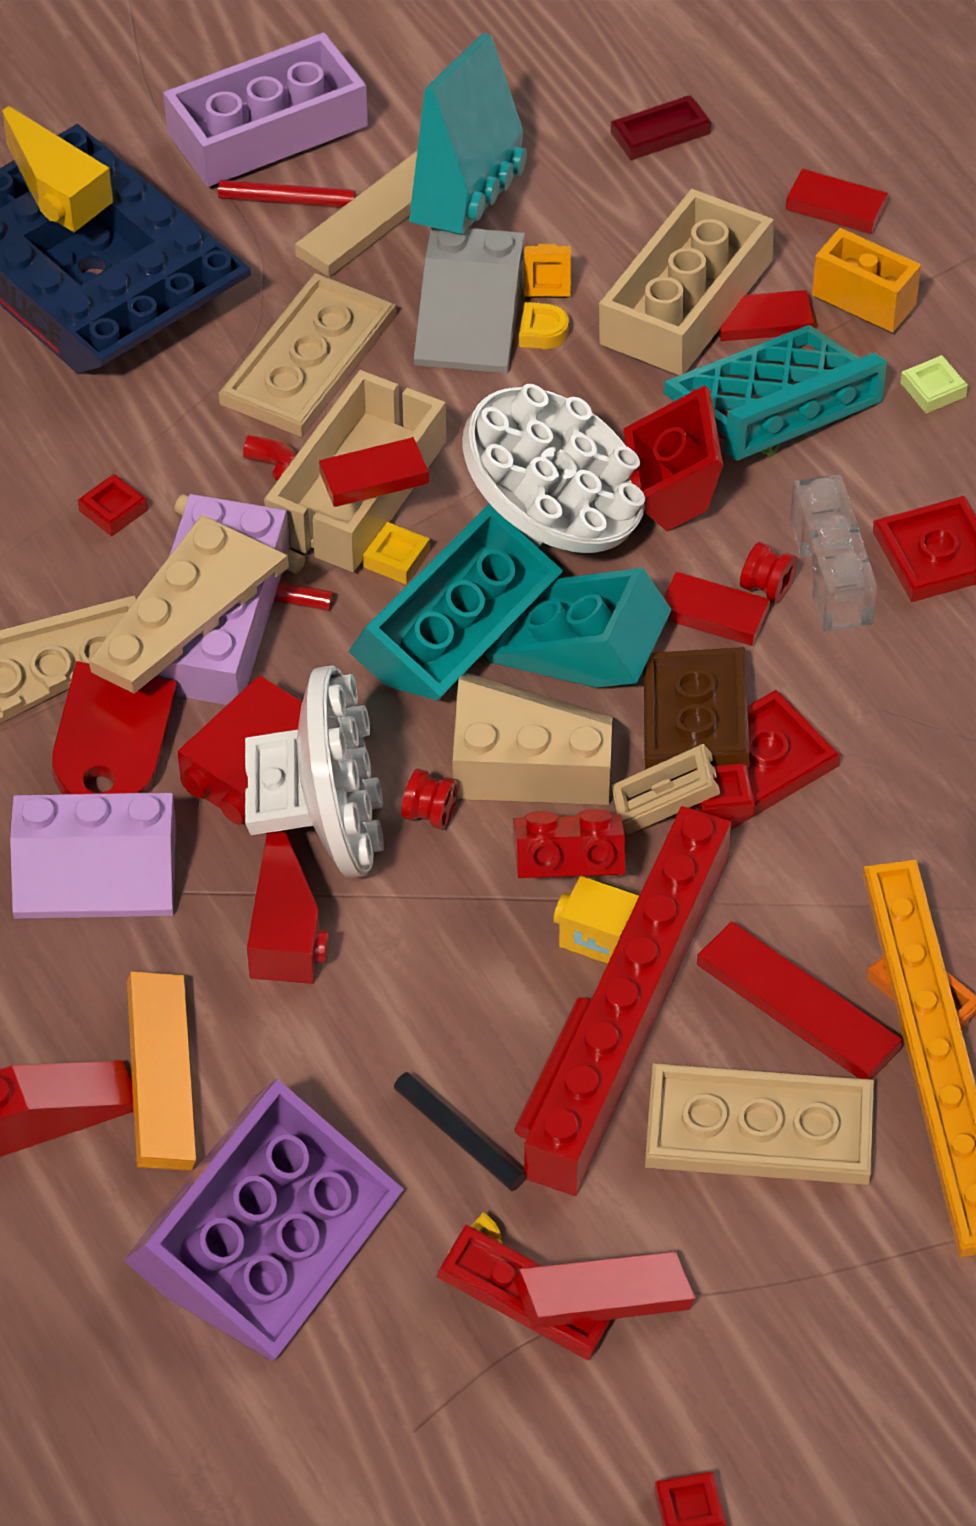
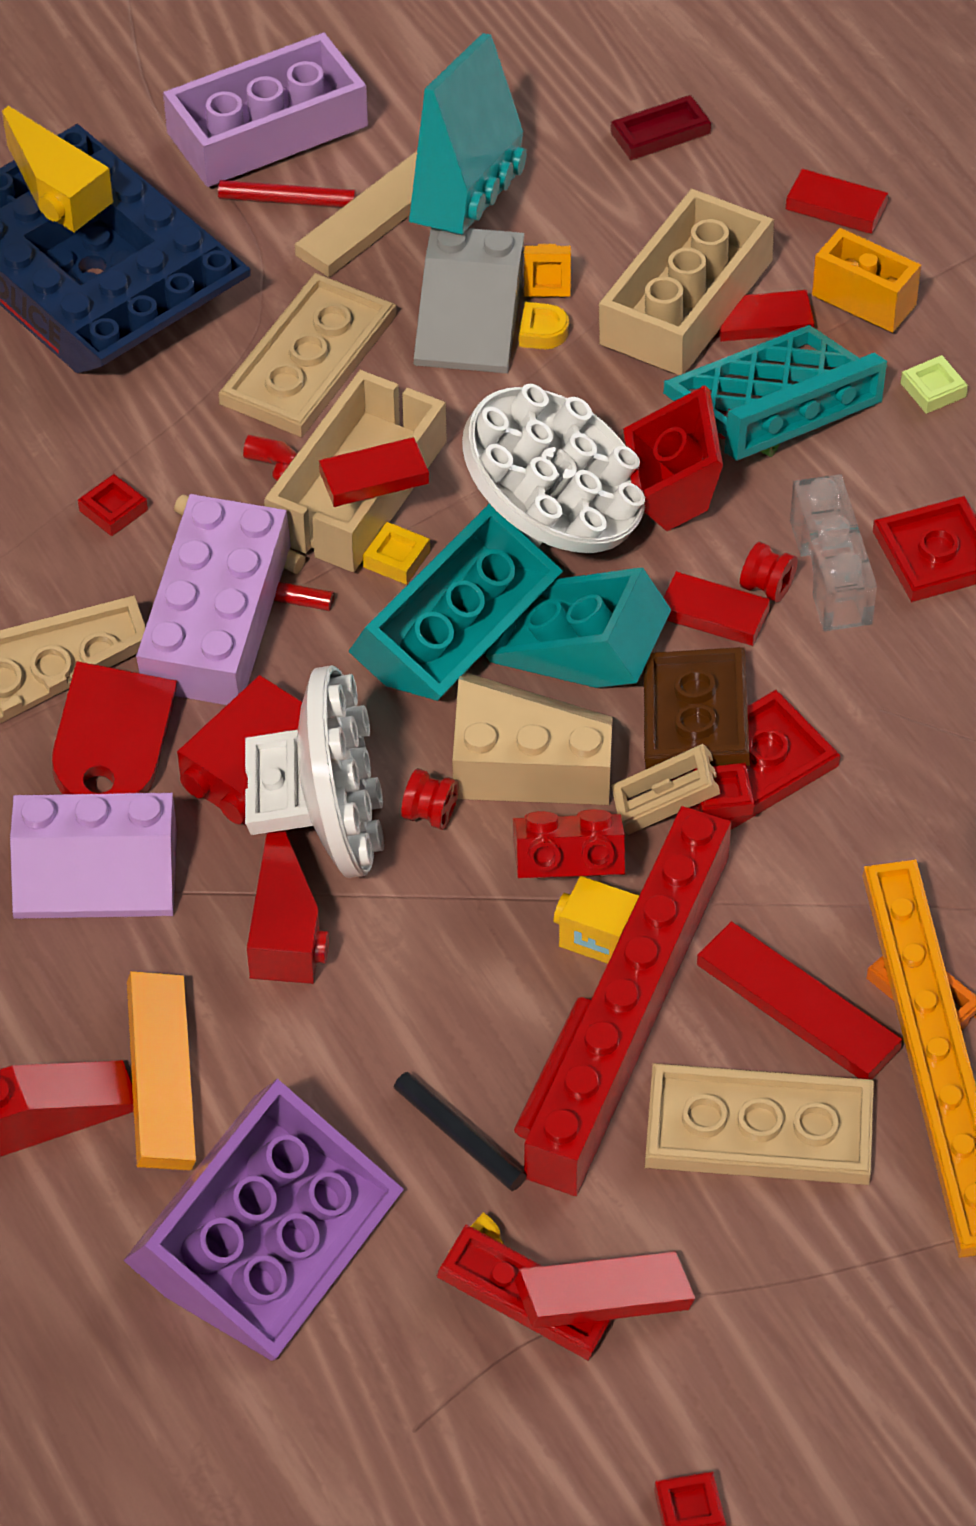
(184, 599): tan wing -> none

